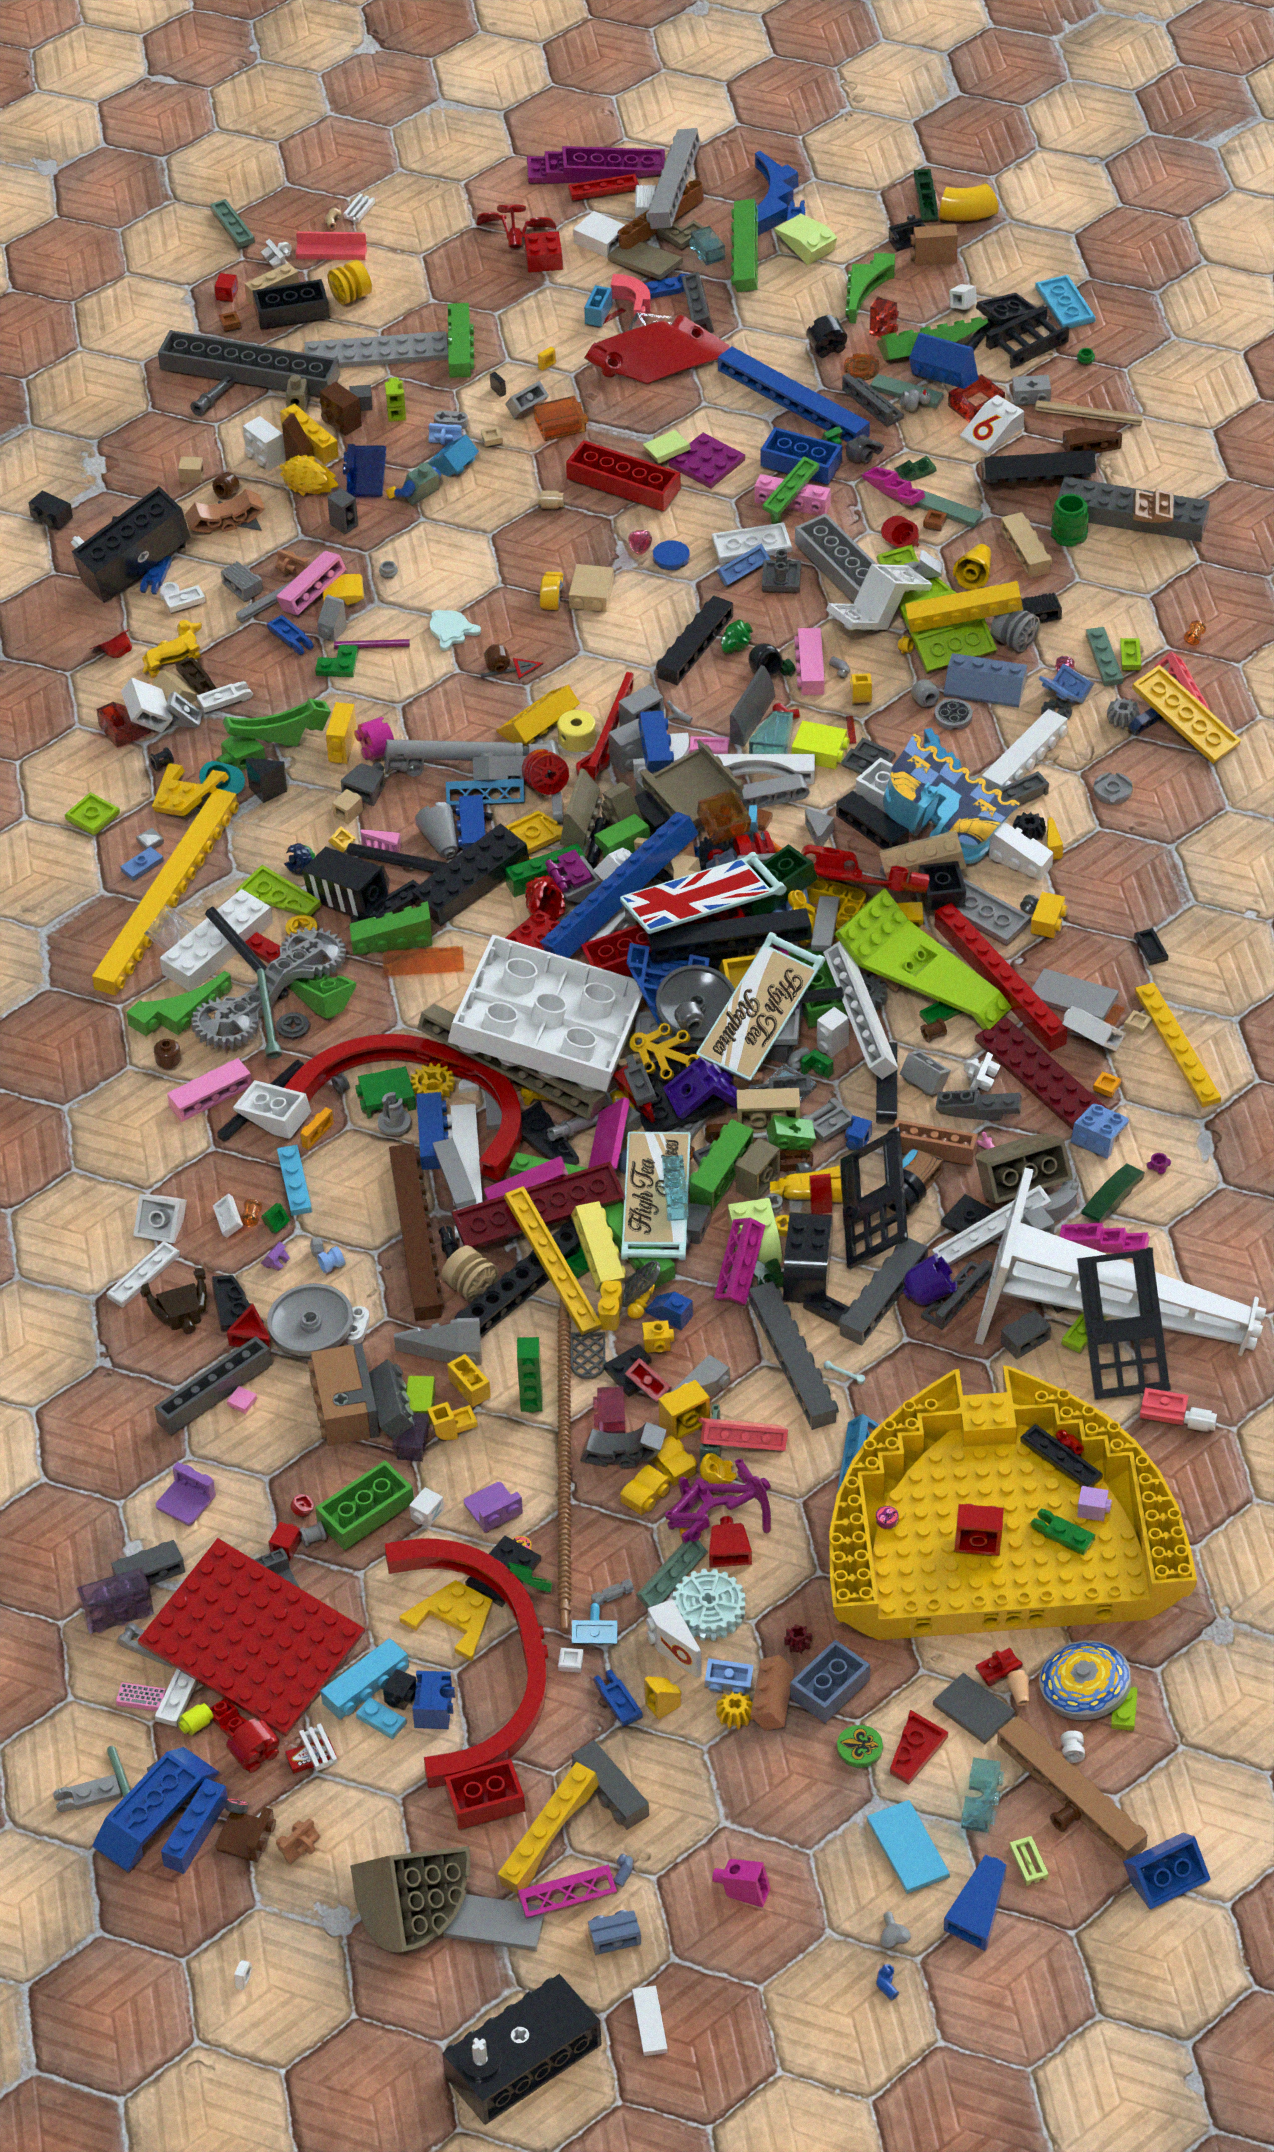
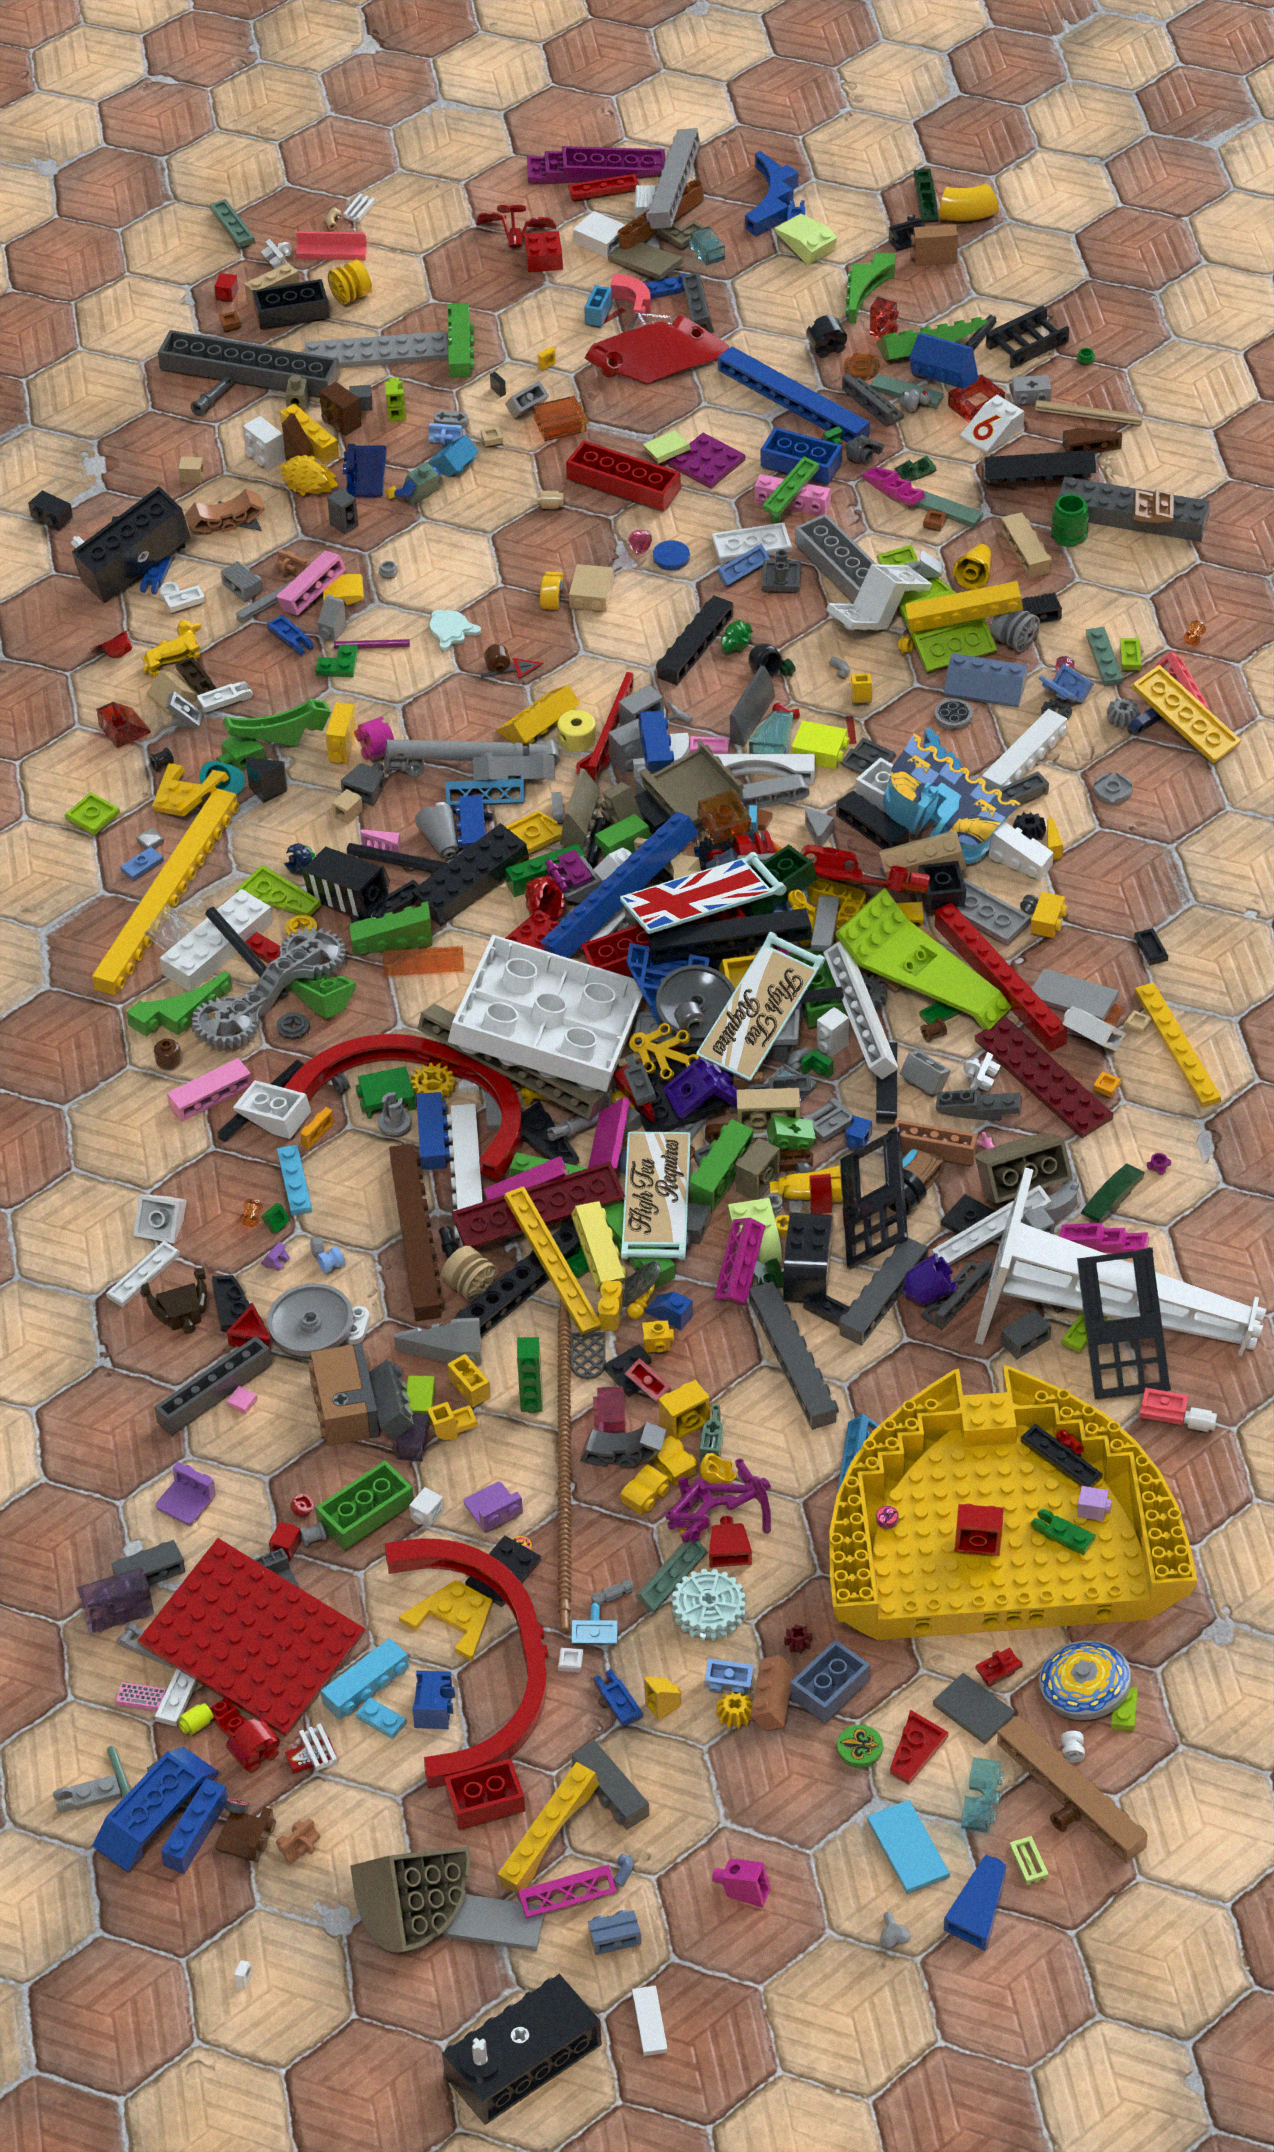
(146, 705): white brick -> none
(226, 485): reddish brown head -> none
(227, 1215): white plate -> none
(272, 1048): sand green piece -> none
(341, 839): yellow tile -> none
(400, 1690): black brick -> none
(454, 1173): light grey tile -> none
(524, 1573): green slope -> none
(536, 767): red wheel -> none
(672, 1637): white slope -> none
(675, 1187): clear light blue arch -> none
(710, 1375): light grey slope -> none
(743, 1434): coral panel -> none
(745, 245): bright green brick -> none
(810, 661): bright pink brick -> none
(860, 1378): light aqua hinge -> none
(884, 1981): blue arm -> none
(900, 532): red piece -> none
(925, 693): light grey head -> none
(963, 296): white brick -> none
(1004, 308): black plate -> none
(1019, 1686): light nougat cone -> none
(1065, 302): medium azure tile -> none
(1097, 1129): medium blue bracket -> none
(1167, 1870): blue slope -> none

